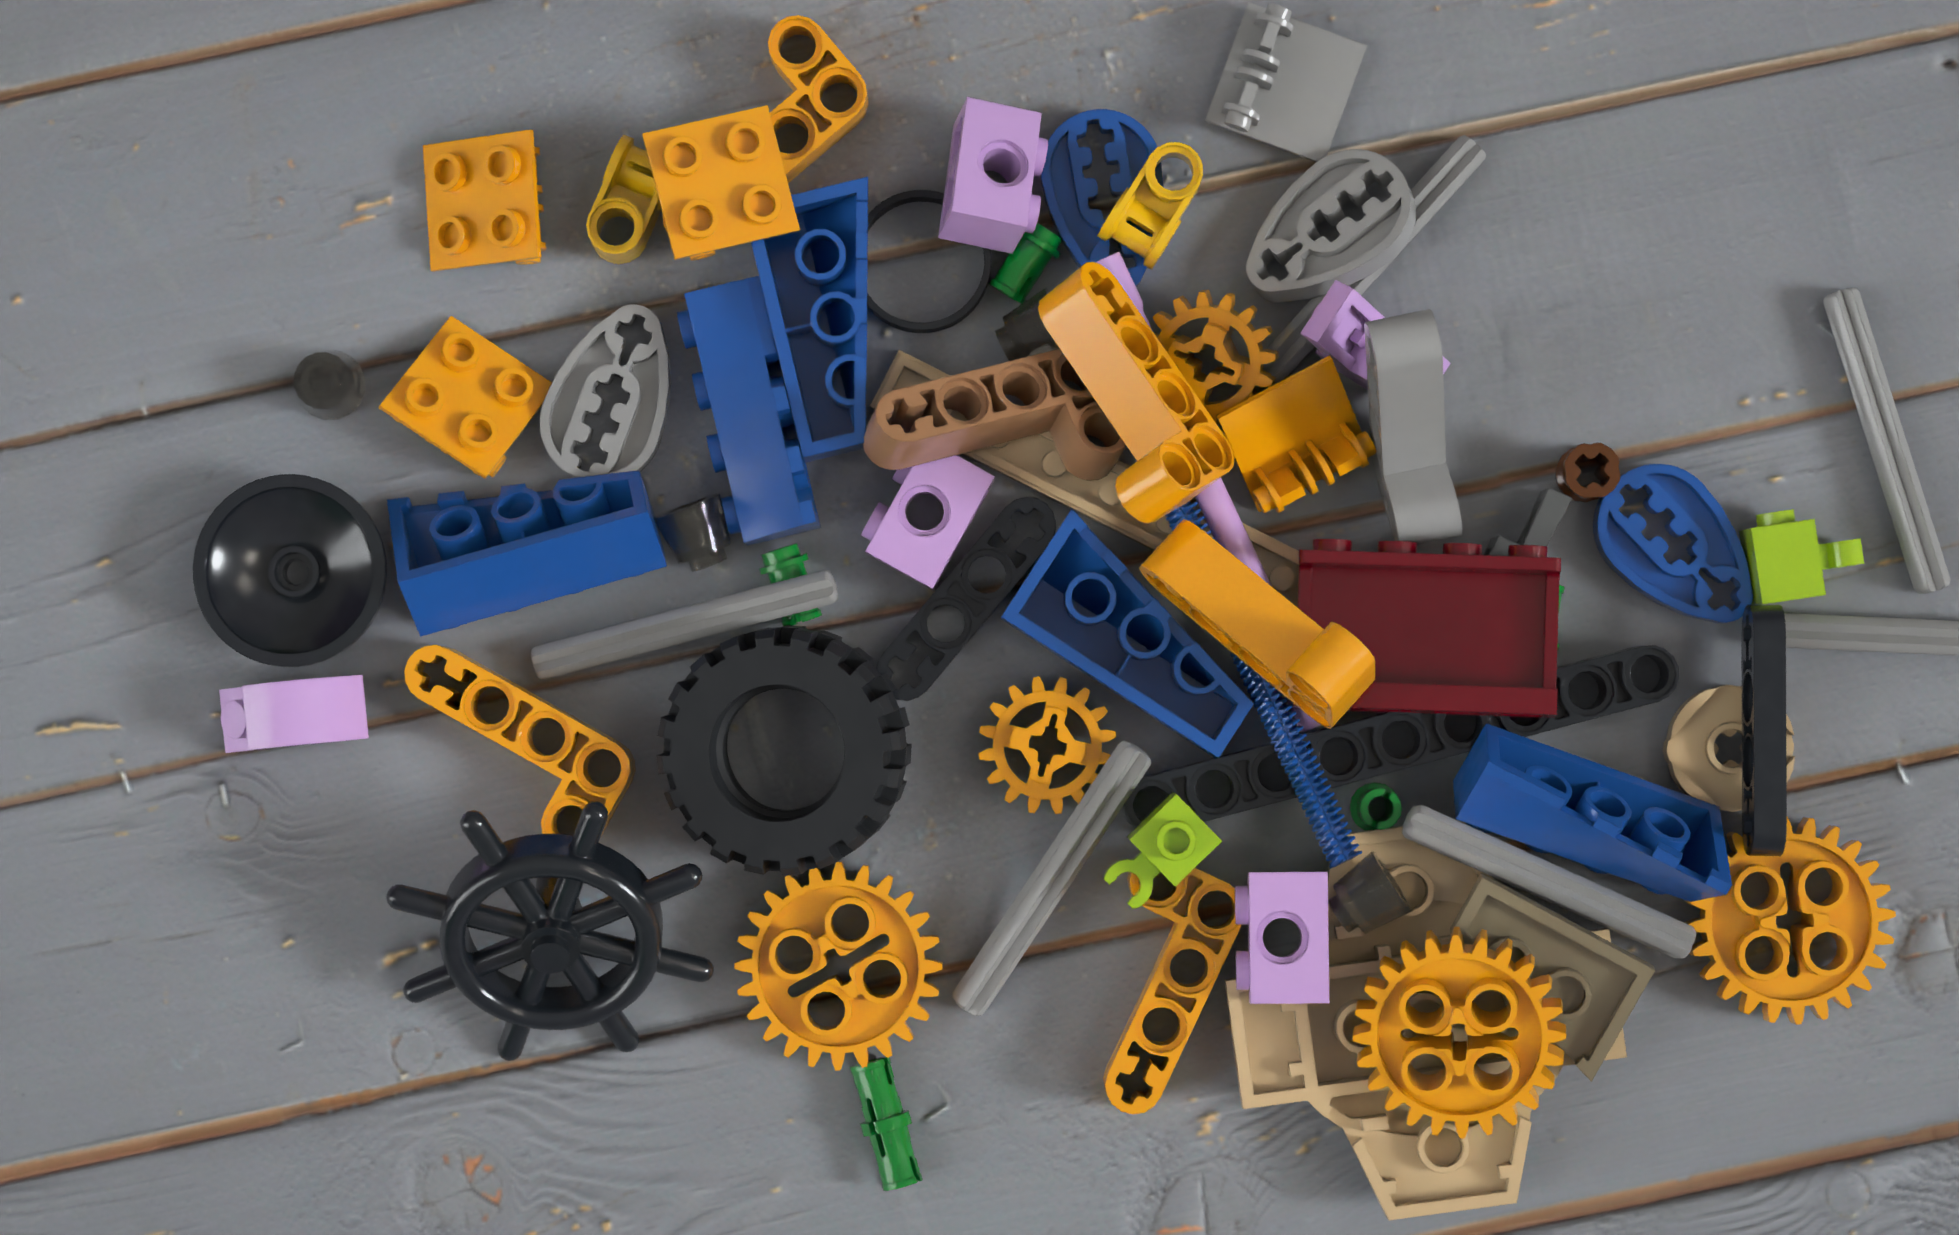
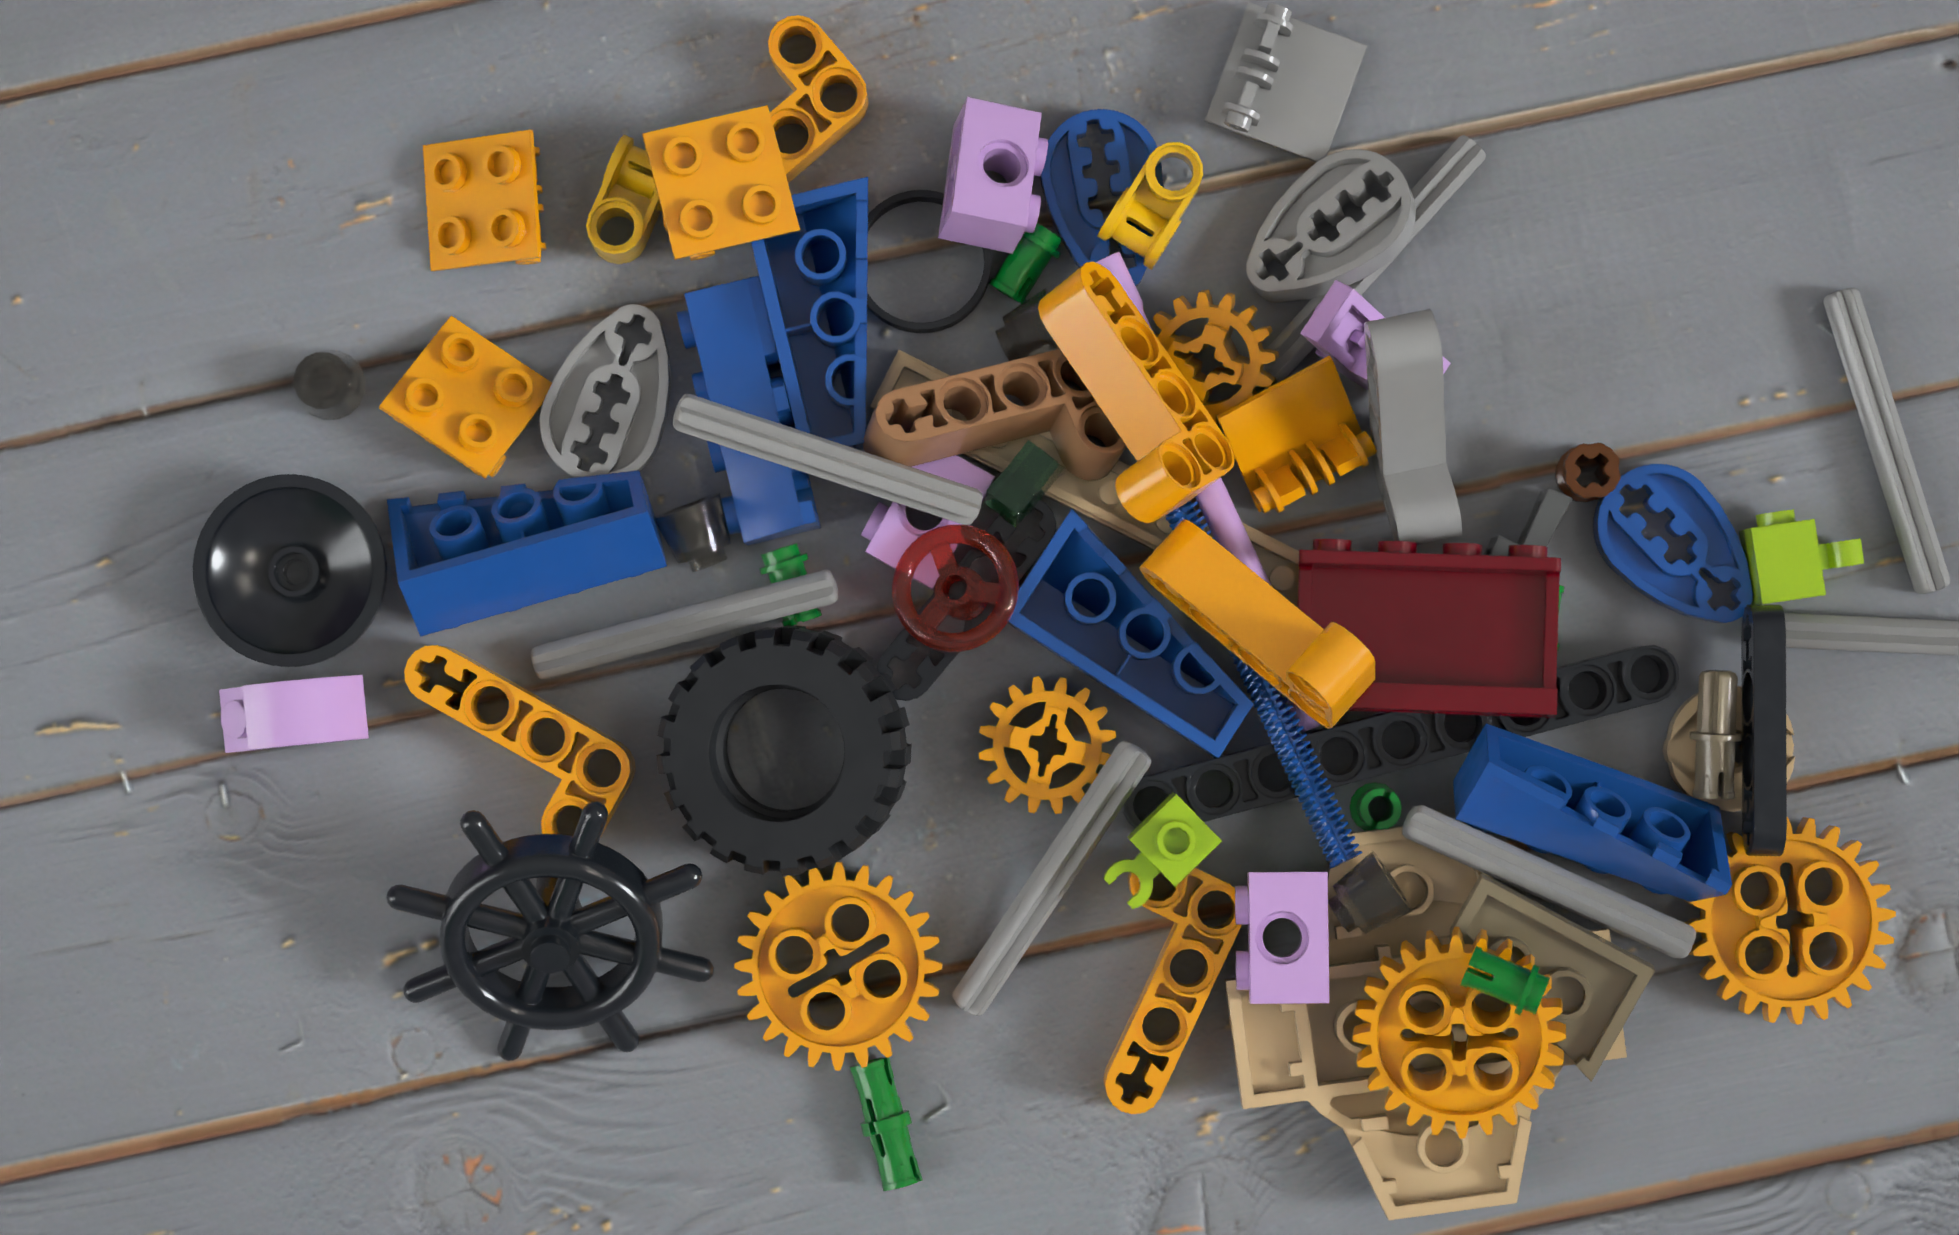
(827, 459): none -> light grey axle
(978, 592): none -> clear red piece
(1023, 483): none -> clear green piece
(1509, 981): none -> green pin
(1716, 735): none -> dark tan axle

